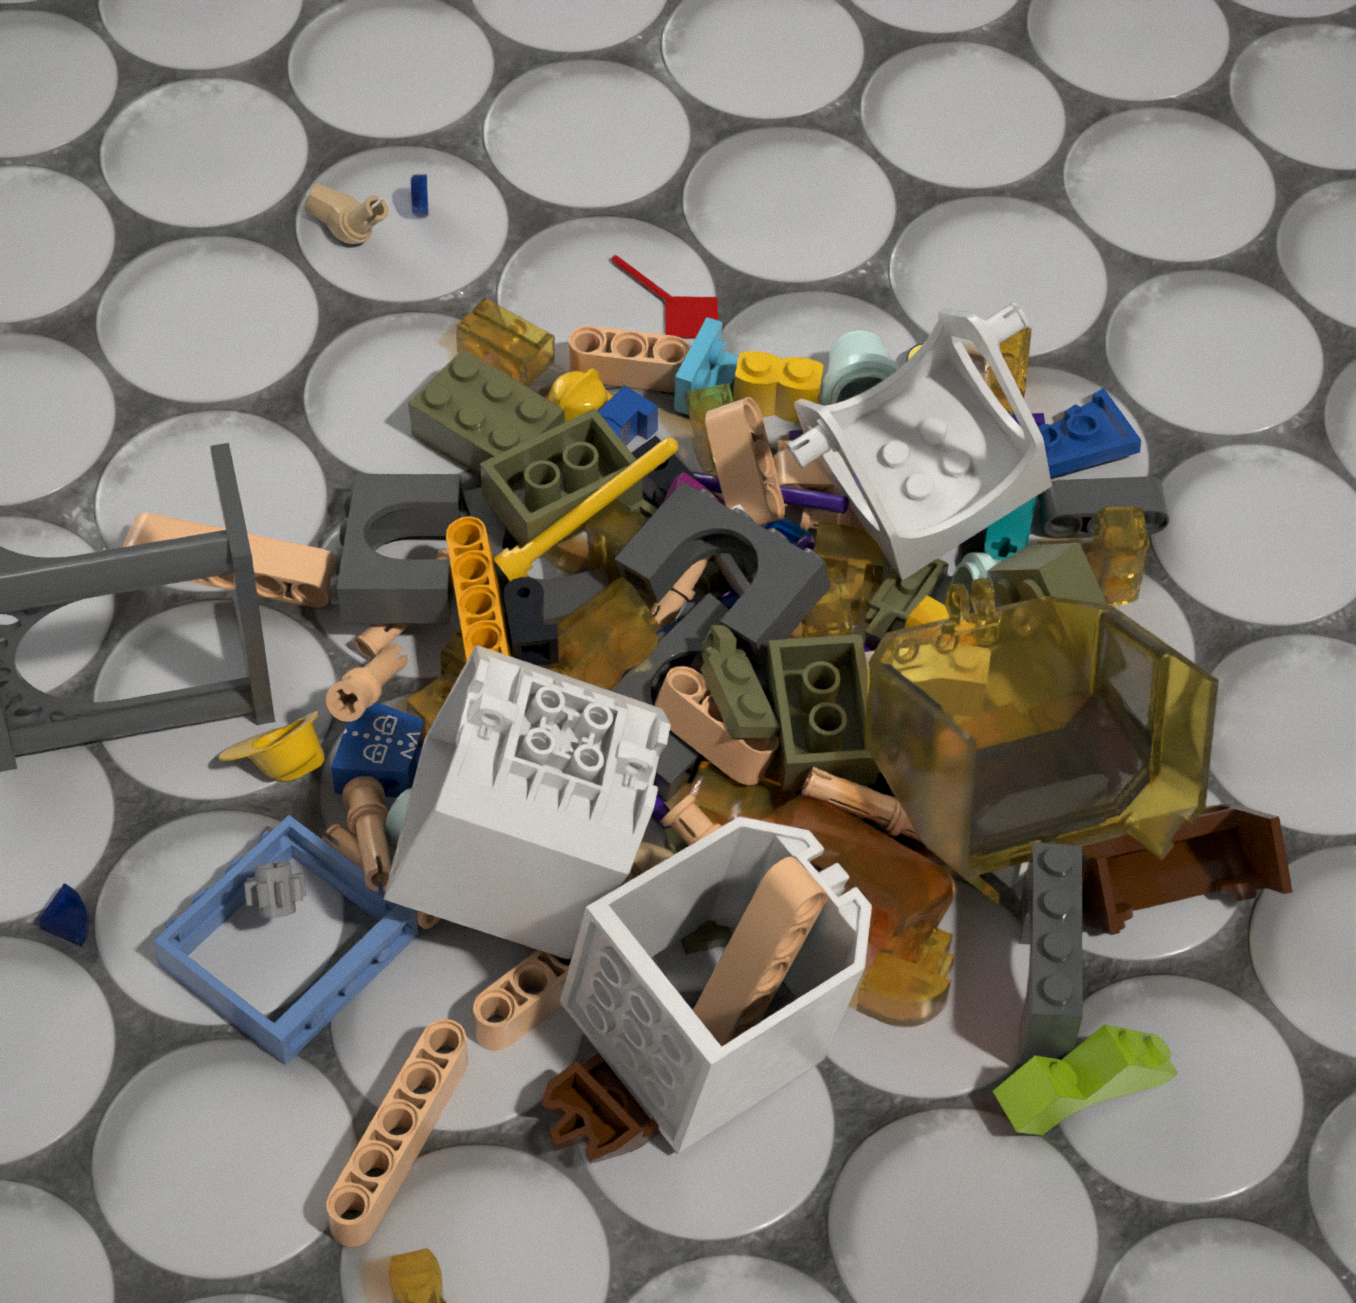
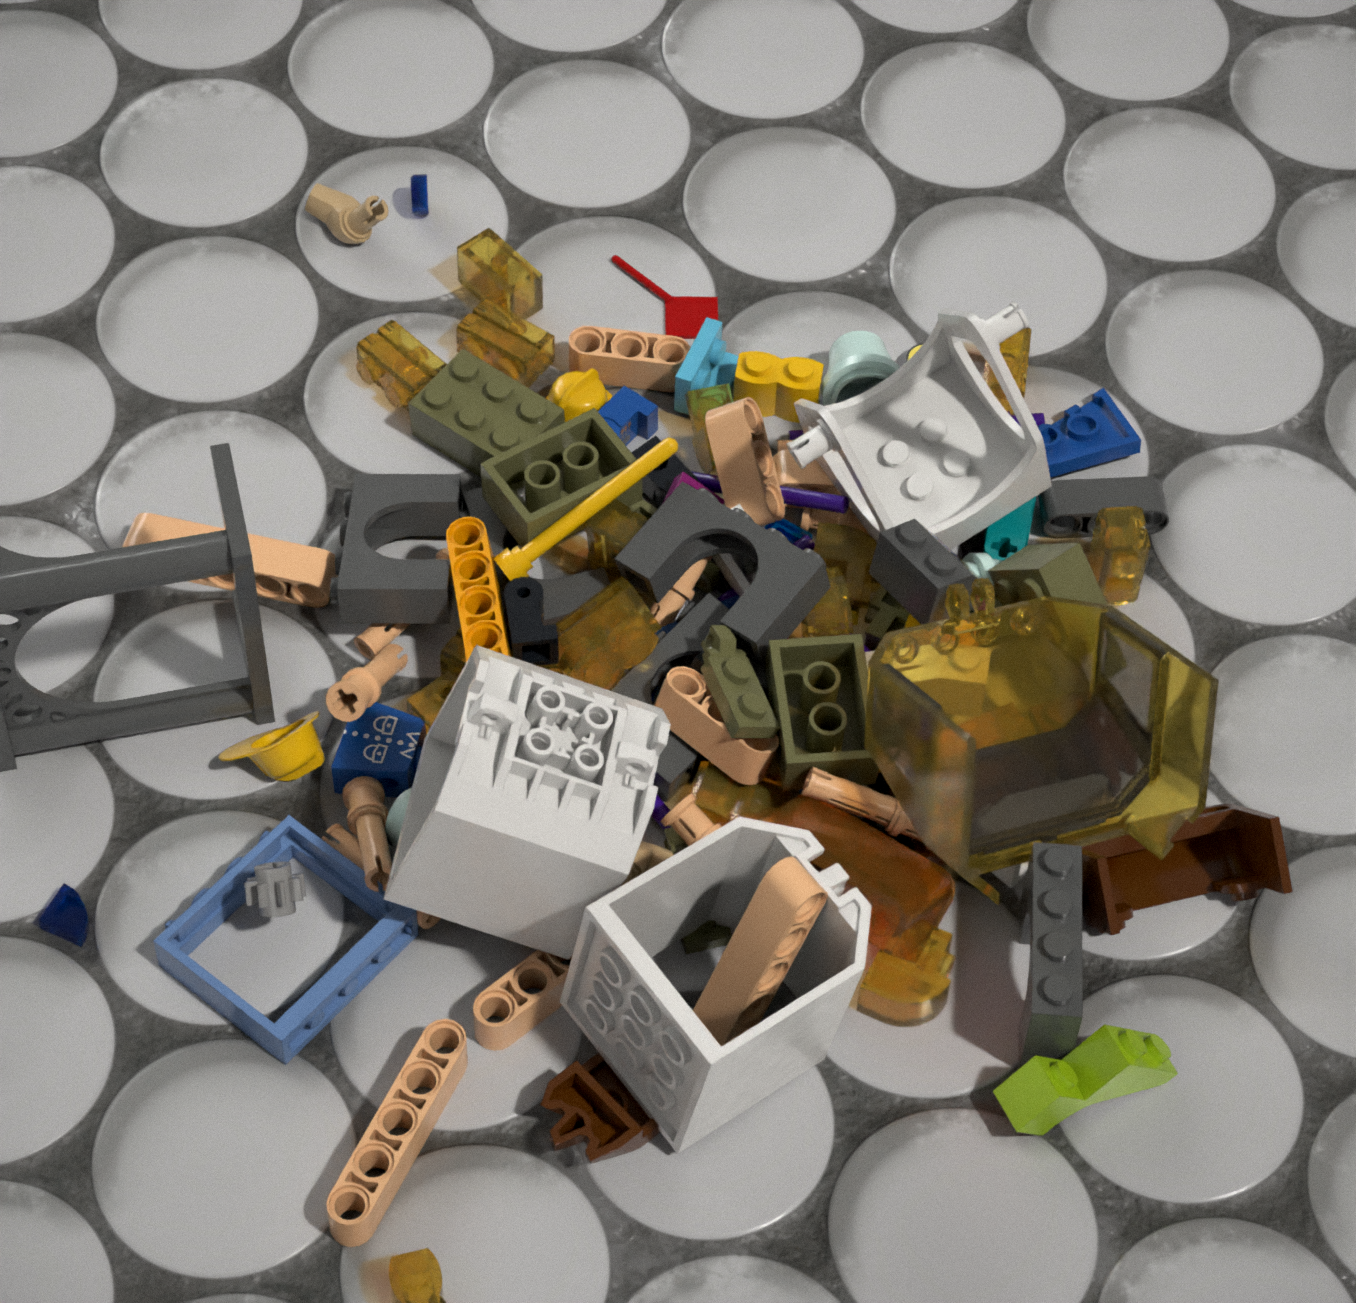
(396, 363): none -> clear yellow brick
(499, 274): none -> clear yellow brick
(919, 570): none -> dark grey slope

